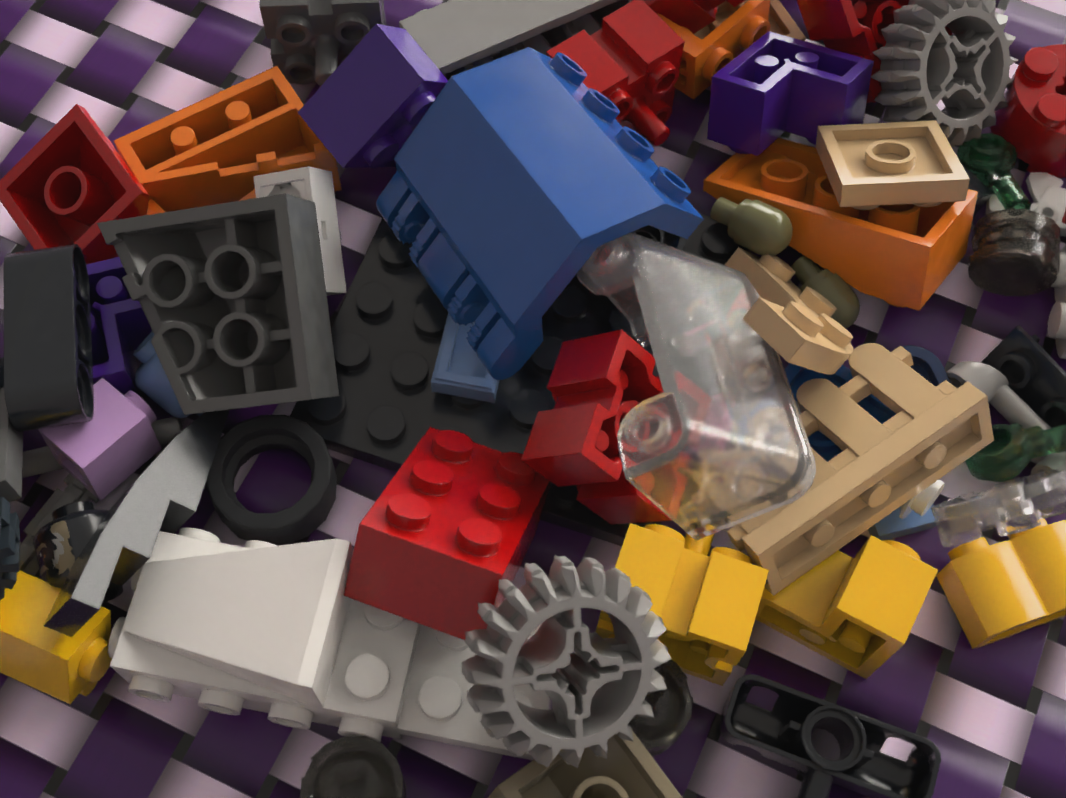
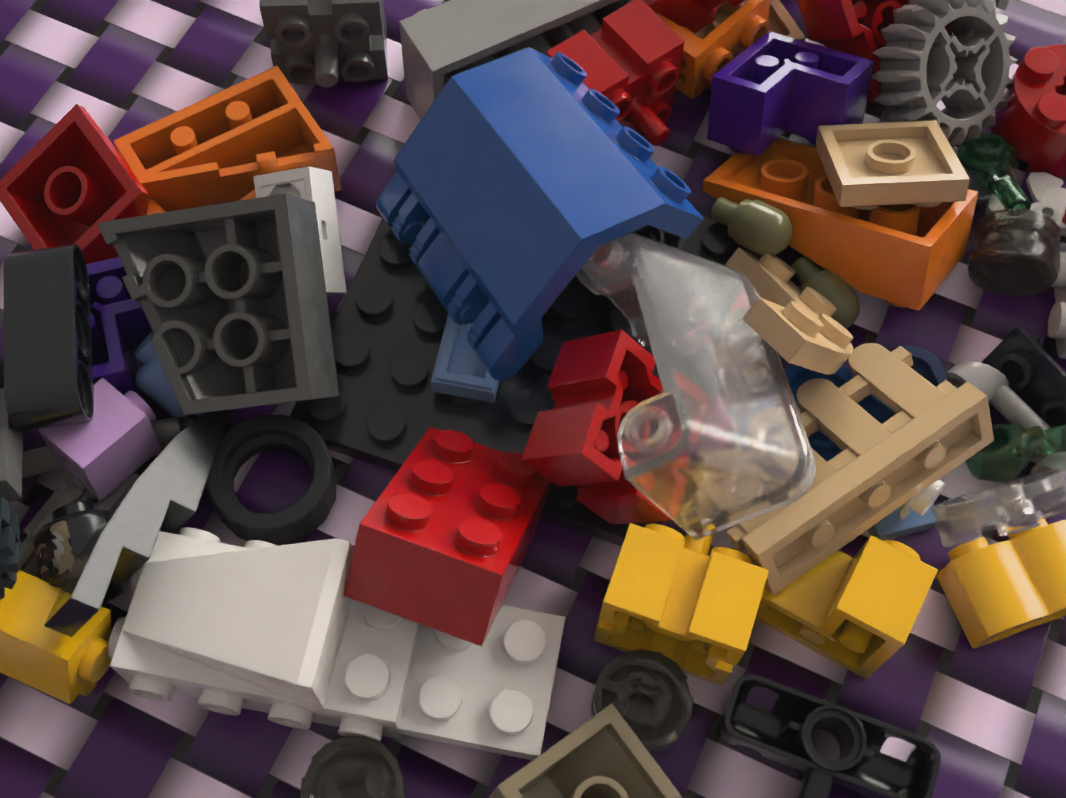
(374, 99): dark purple brick -> none
(595, 686): light grey gear -> none

